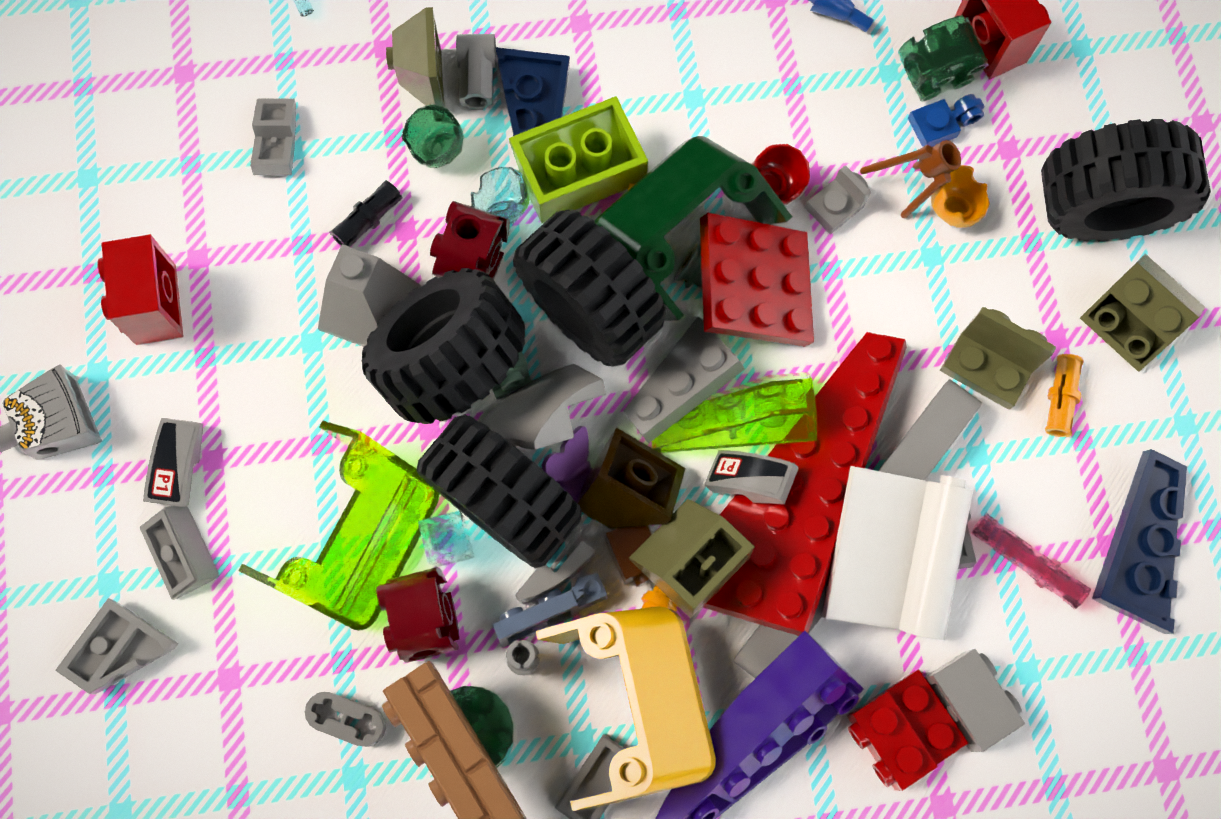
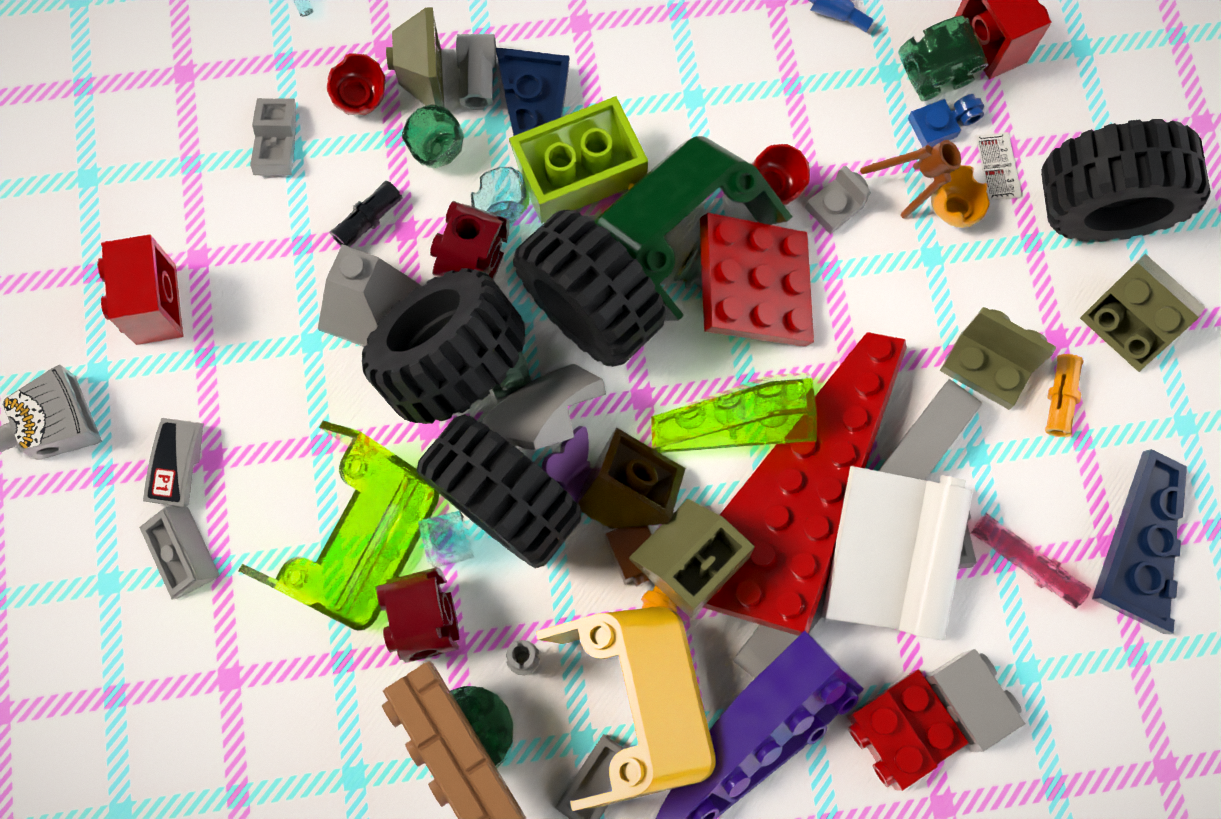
(113, 648): light grey wing -> none
(341, 729): light grey beam -> none
(356, 84): none -> red hair
(546, 580): light grey slope -> none
(551, 610): sand blue hinge -> none
(682, 381): light grey wing -> none
(751, 474): slope -> none
(998, 166): none -> white sticker

